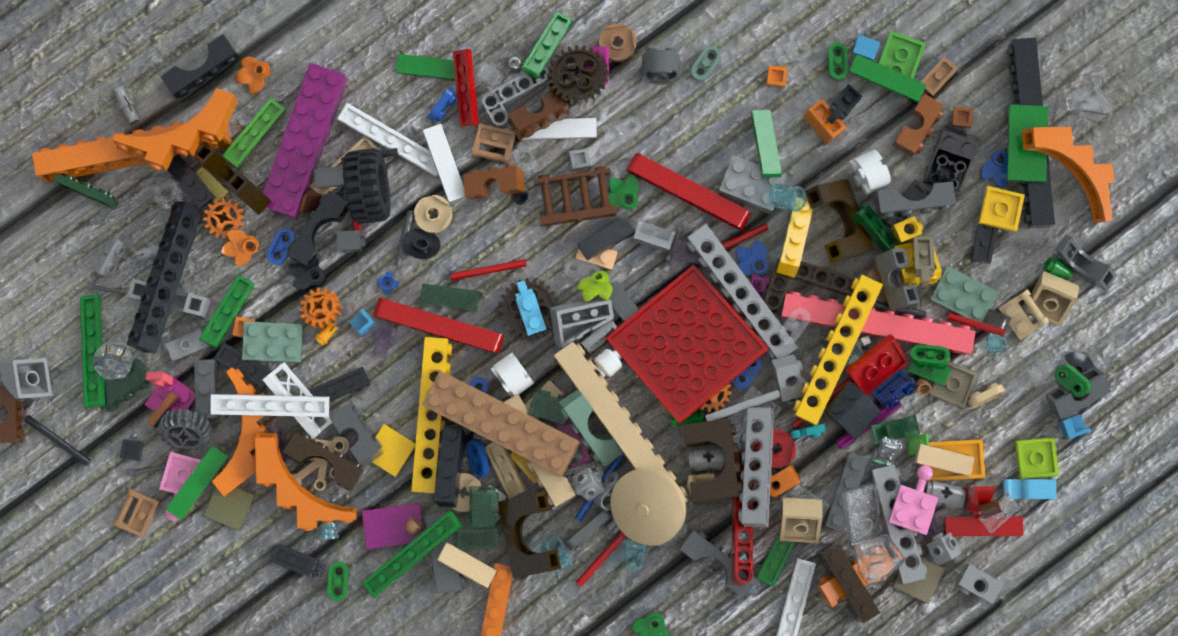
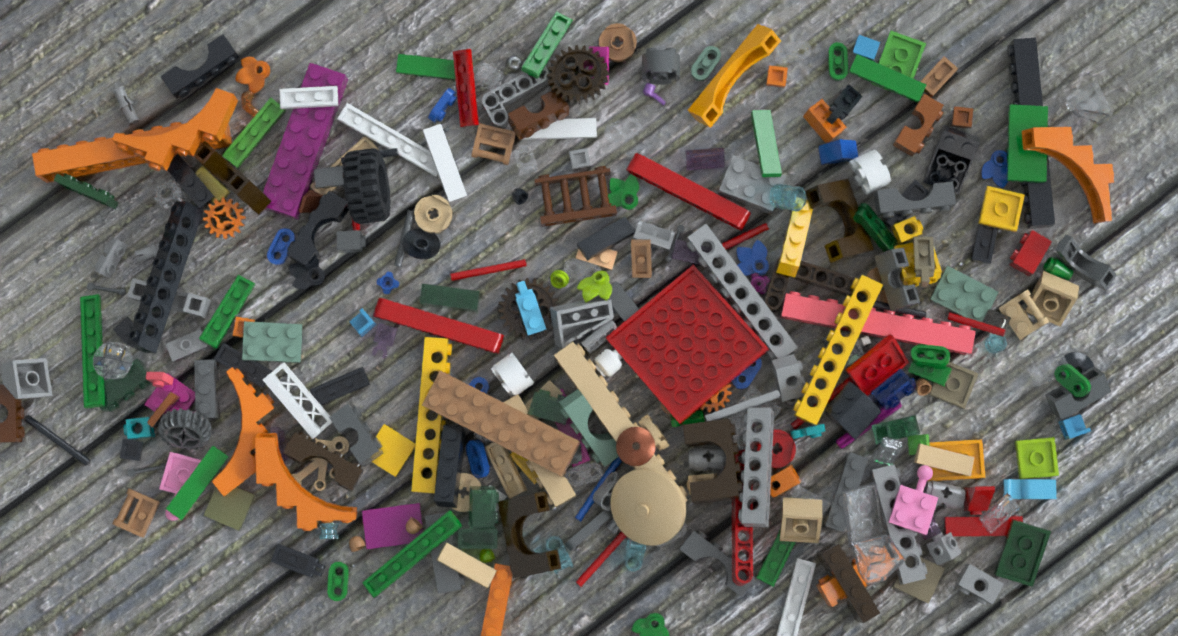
(124, 328): none -> black plate
(147, 430): none -> teal brick
(237, 247): orange plate -> none
(246, 99): none -> clear orange arm
(270, 405): white plate -> none
(308, 97): none -> white tile
(315, 301): orange gear -> none
(325, 334): light orange pin -> none
(356, 543): none -> medium nougat hinge
(478, 182): dark orange arch -> none
(486, 555): none -> clear neon green hinge
(559, 279): none -> lime plate
(588, 484): light grey brick -> none
(628, 454): none -> copper dish
(641, 258): none -> medium nougat plate
(649, 91): none -> medium lavender hand
(660, 440): none -> tan plate
(705, 158): none -> clear purple plate
(756, 46): none -> light orange arch
(794, 326): clear plate -> none
(838, 151): none -> blue slope
(990, 508): reddish brown tile -> none
(992, 392): tan plate -> none
(1022, 552): none -> dark green plate
(1030, 252): none -> red brick

